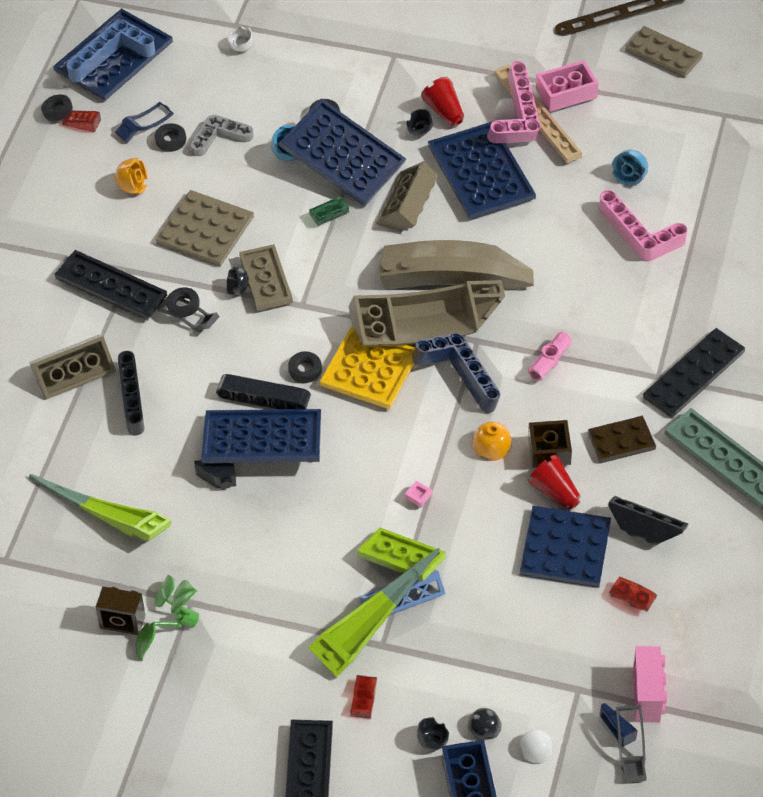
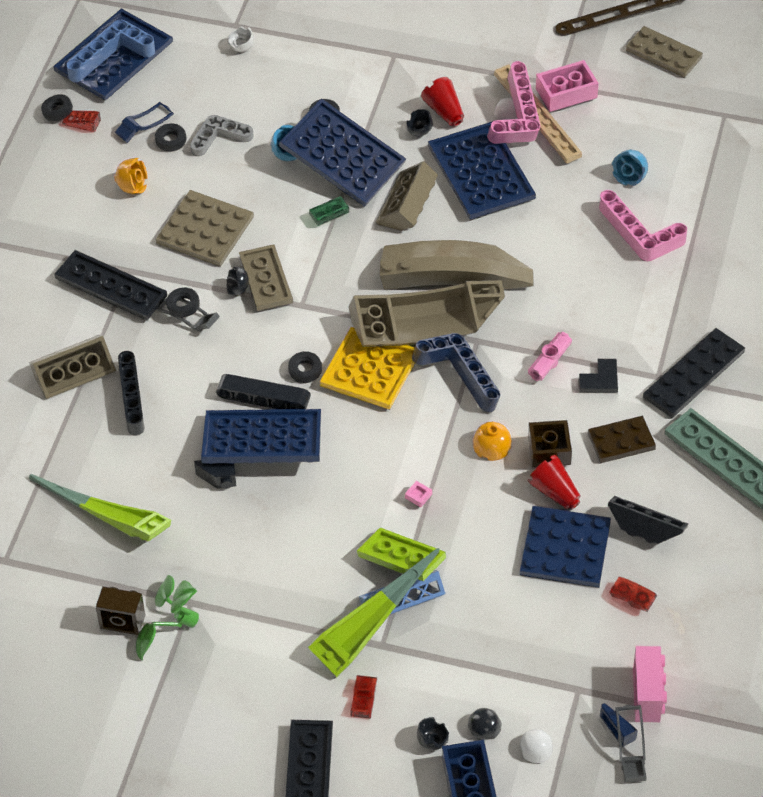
(602, 382): none -> black tile

